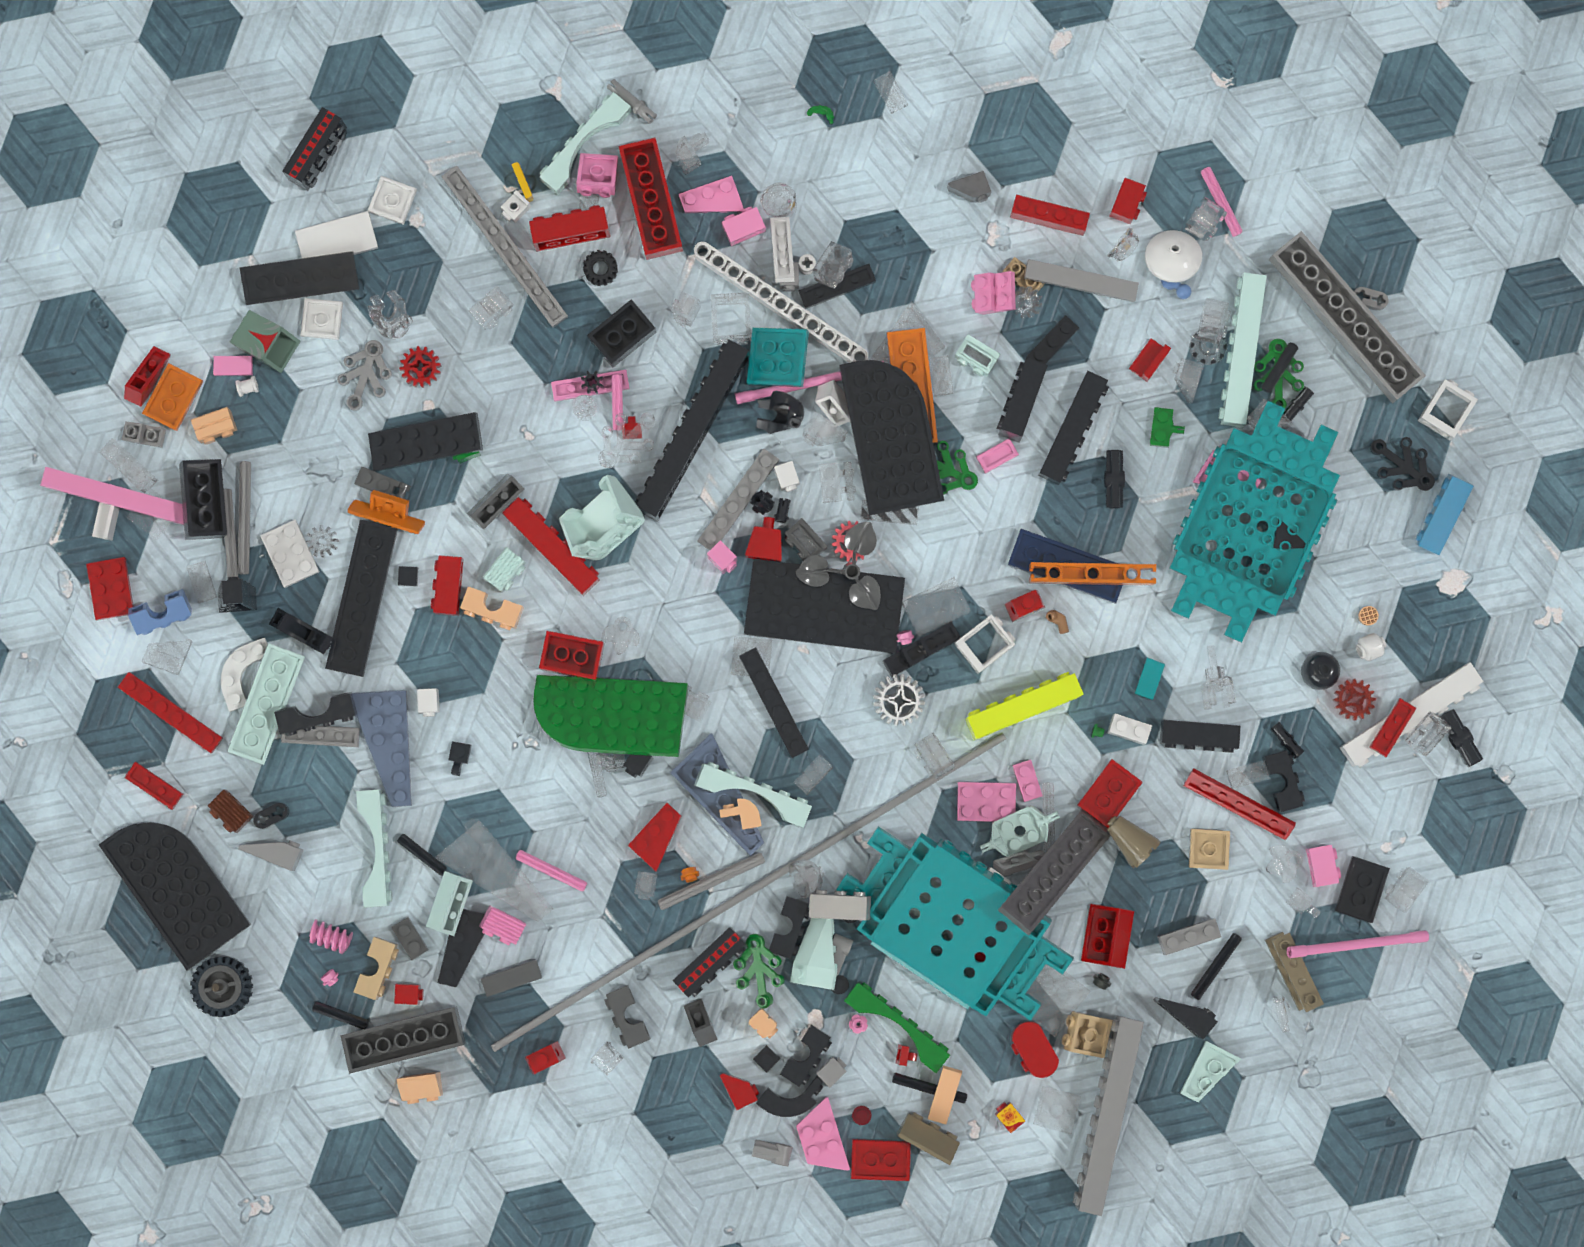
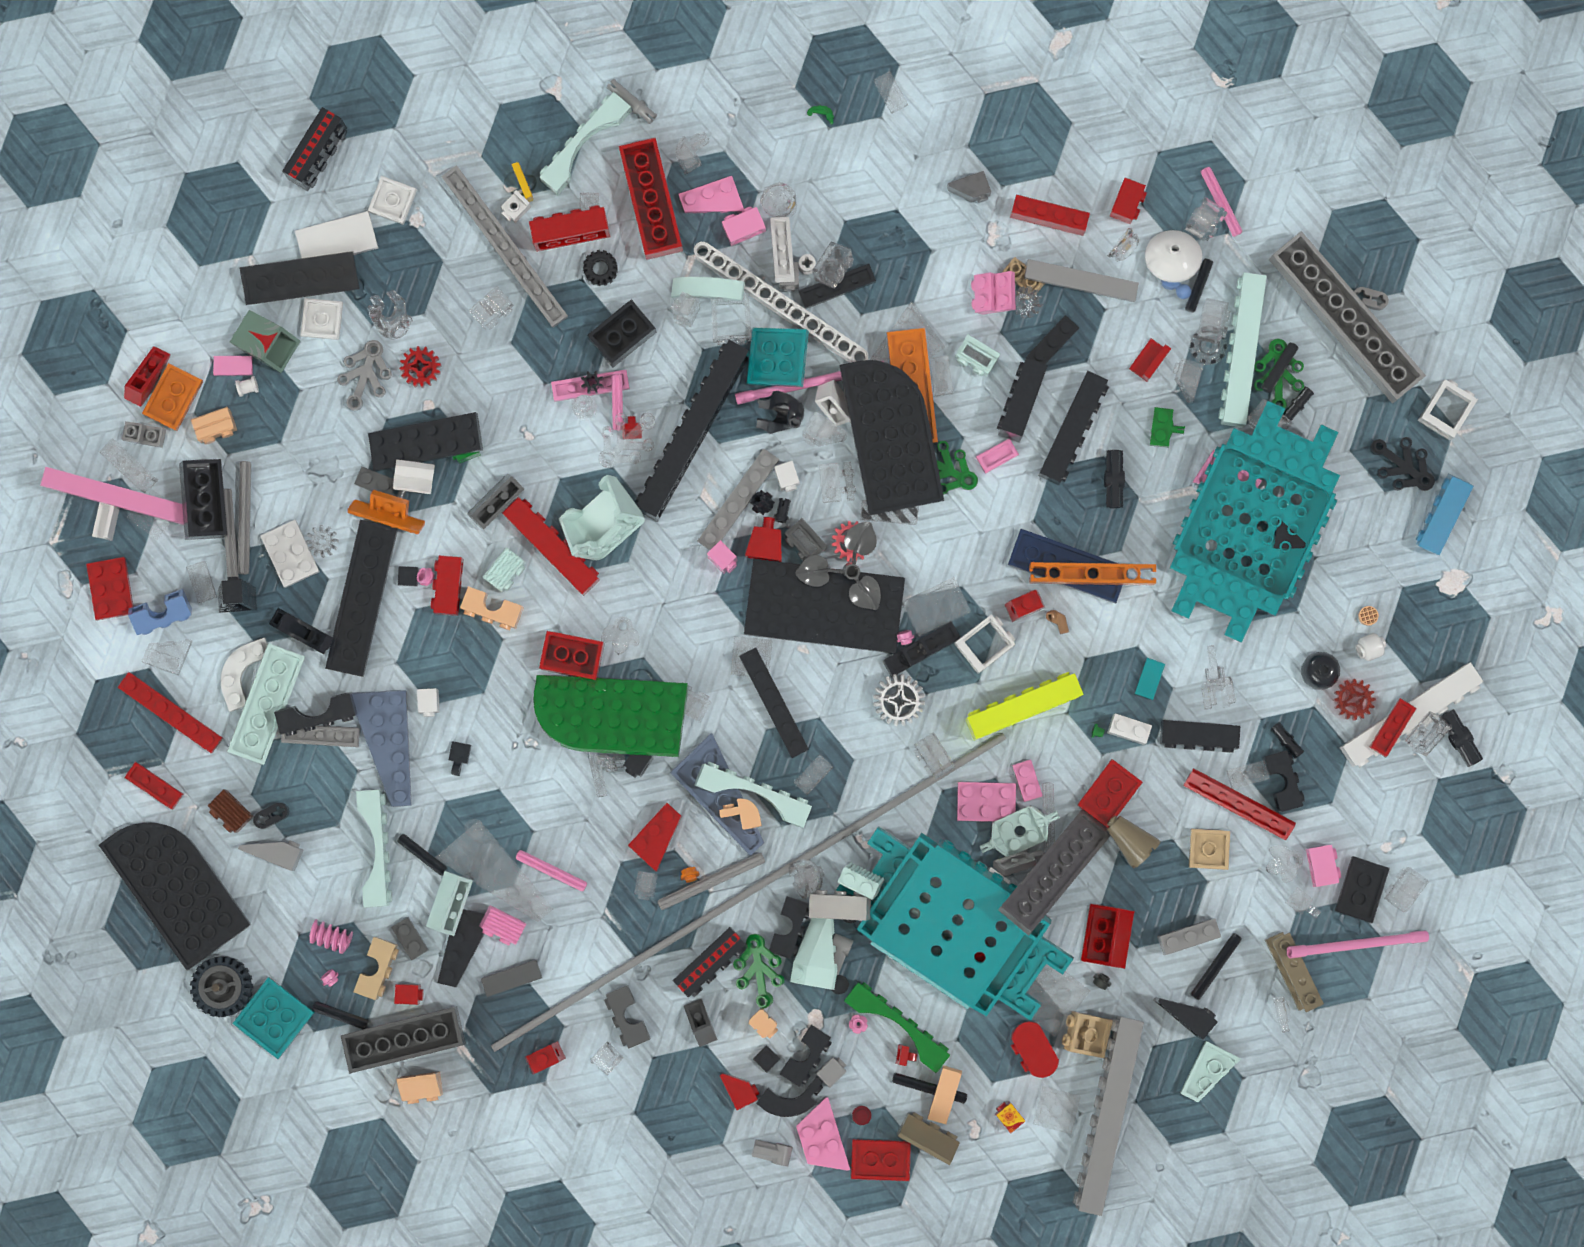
(273, 1018): none -> teal plate
(413, 476): none -> white panel
(425, 576): none -> bright pink plate
(597, 174): bright pink plate -> none
(708, 288): none -> light aqua slope
(860, 880): none -> light aqua brick
(1199, 285): none -> black axle

